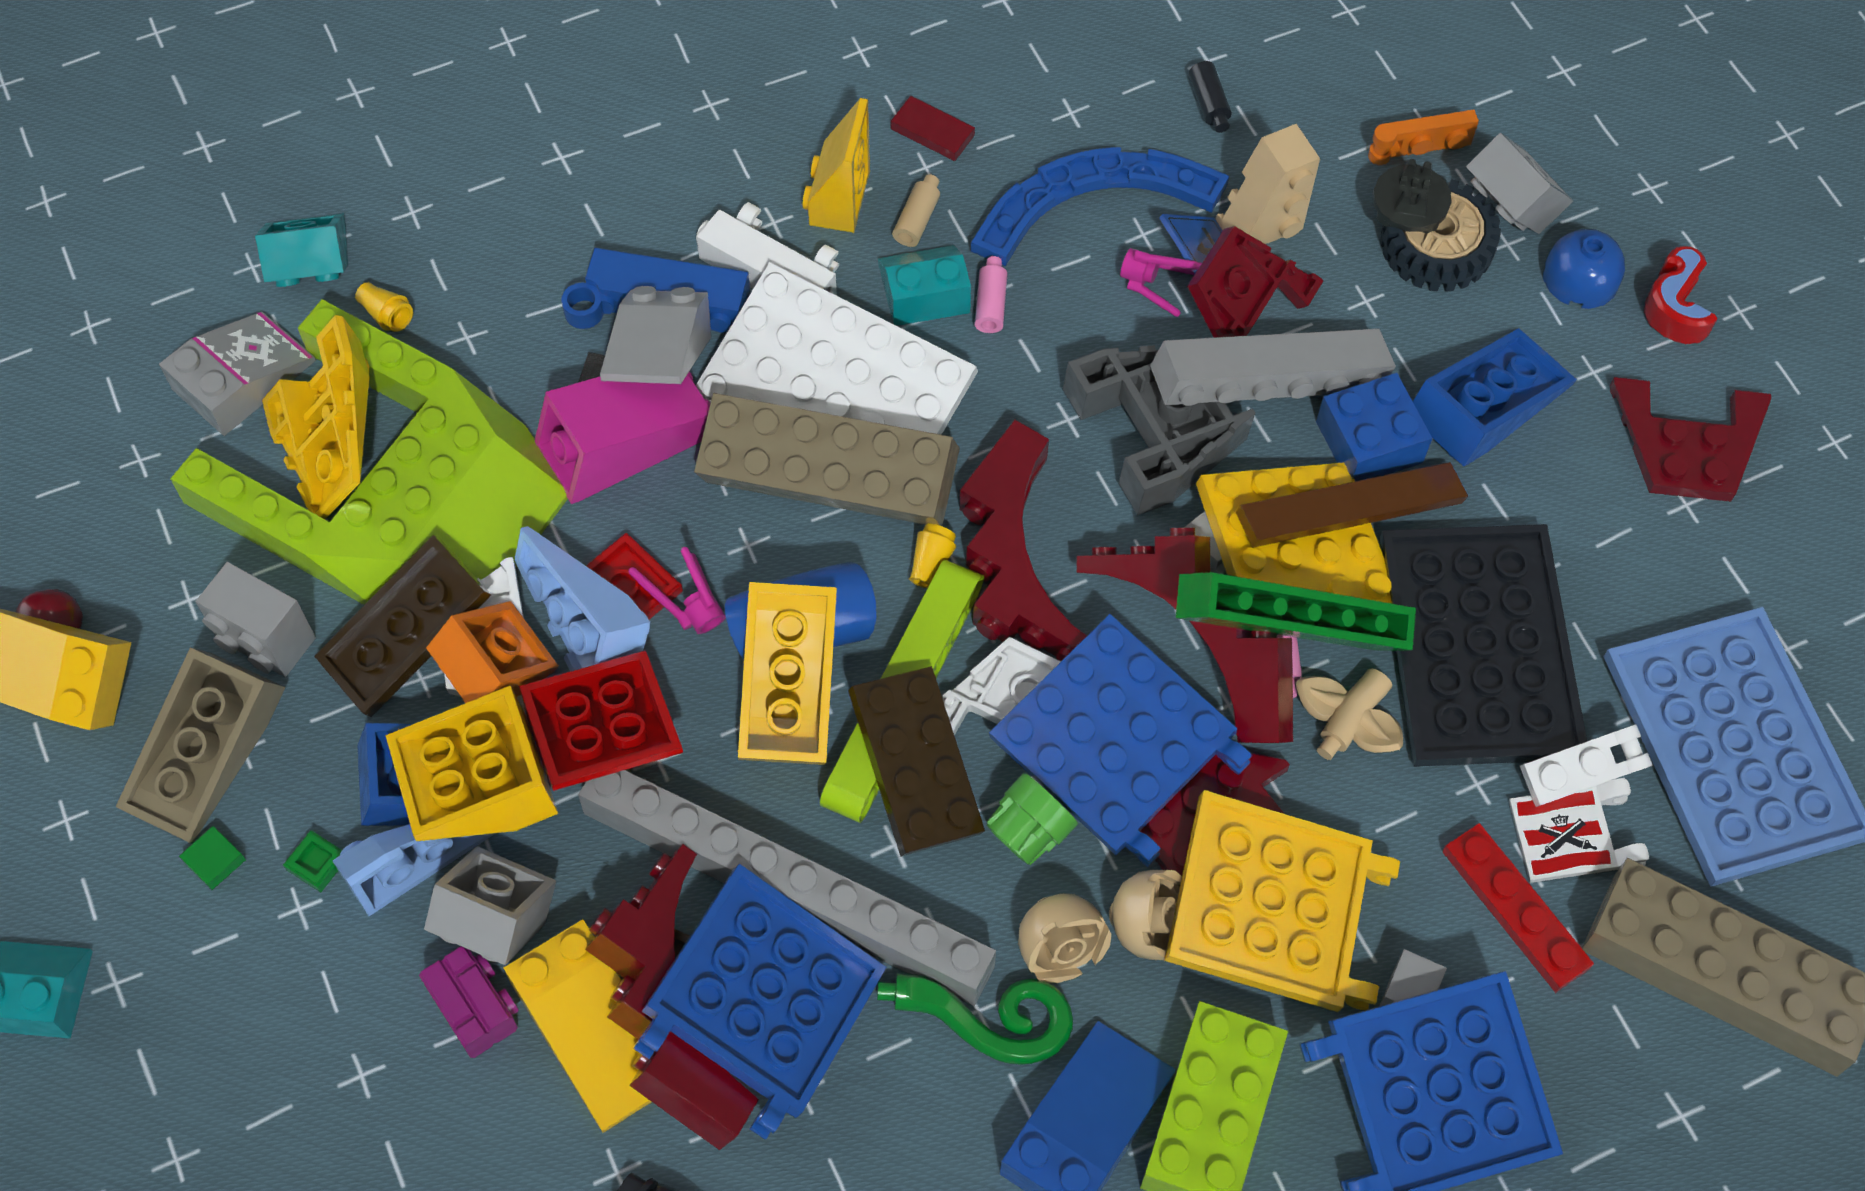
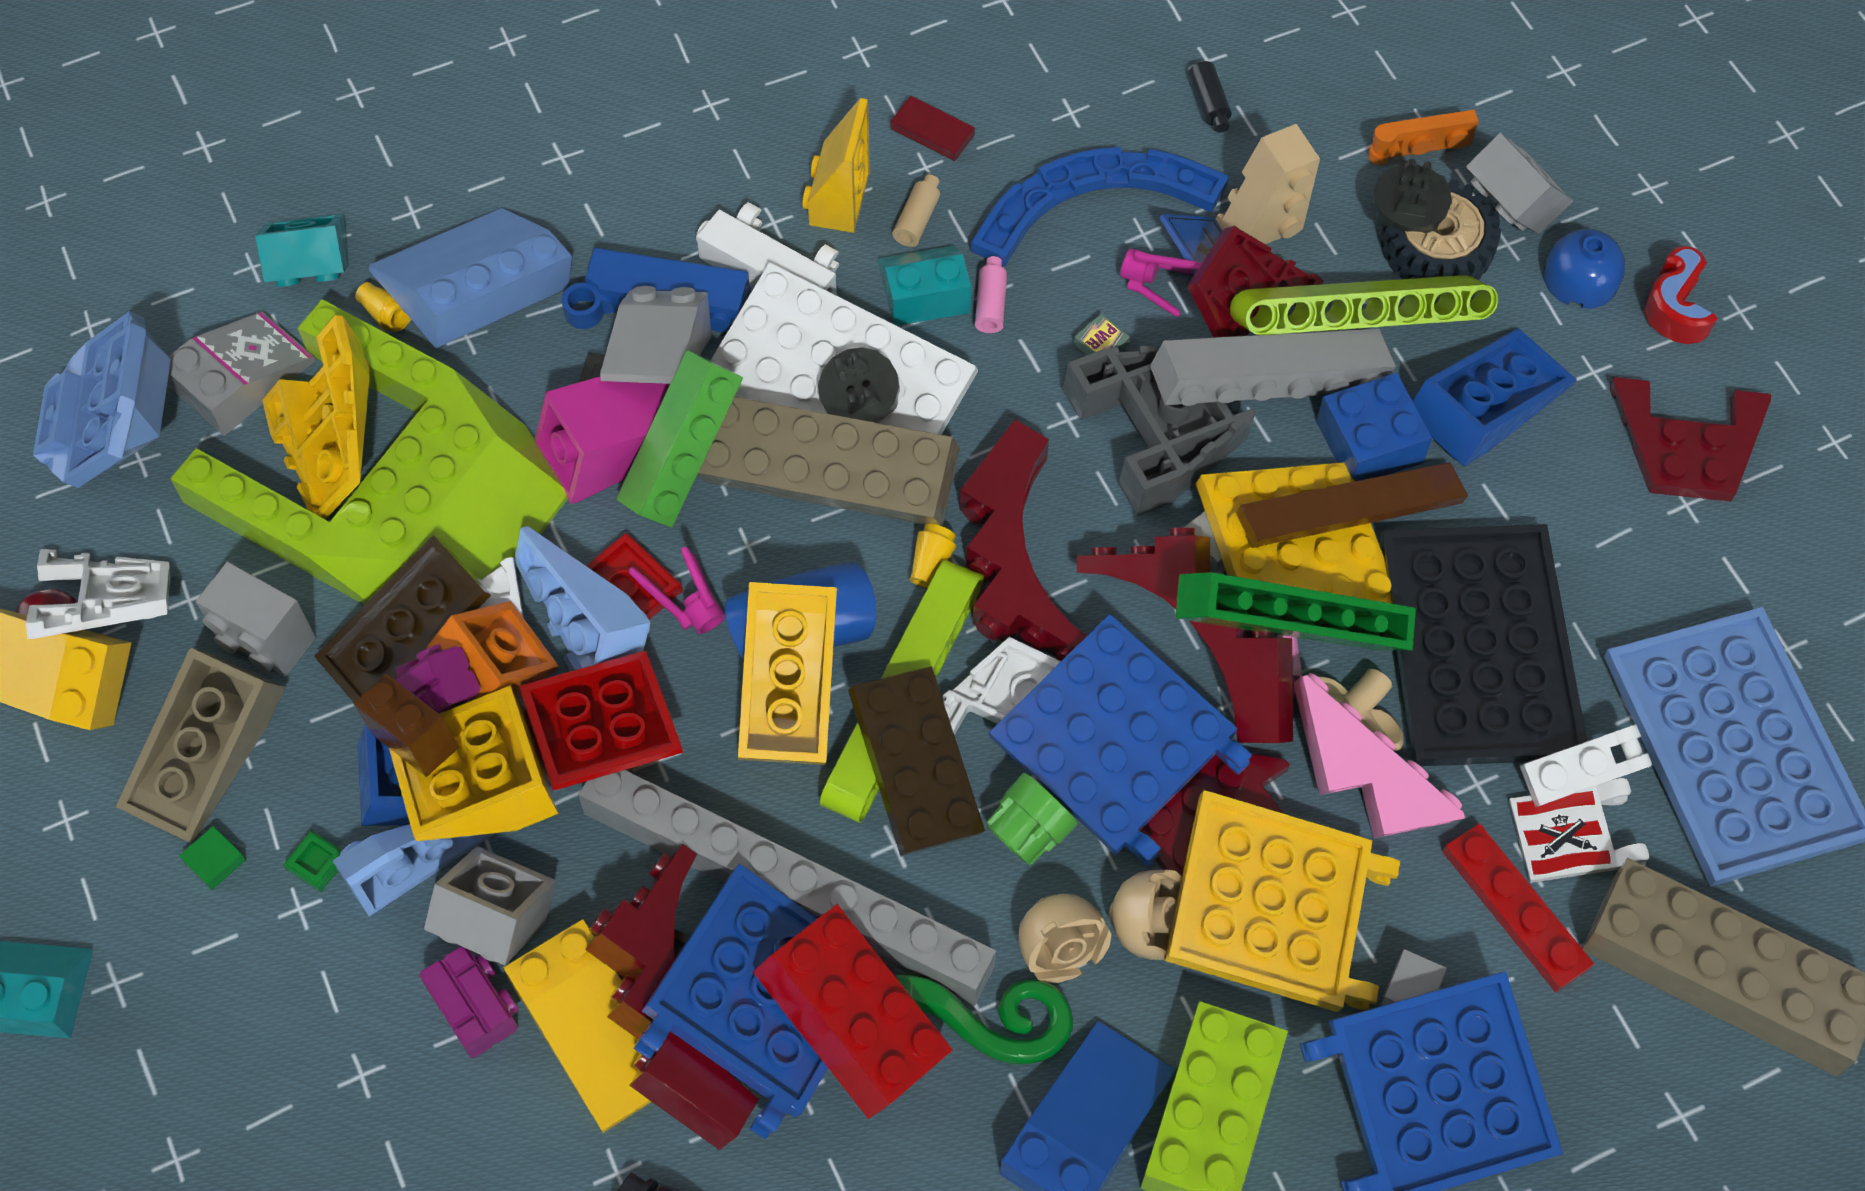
(103, 402): none -> medium blue piece
(107, 593): none -> white wing
(406, 725): none -> reddish brown piece
(439, 678): none -> magenta brick
(474, 274): none -> medium blue slope
(679, 439): none -> bright green brick
(852, 370): none -> pearl dark grey plate
(852, 1011): none -> red brick
(1101, 335): none -> tile
(1348, 300): none -> lime beam
(1352, 757): none -> bright pink slope

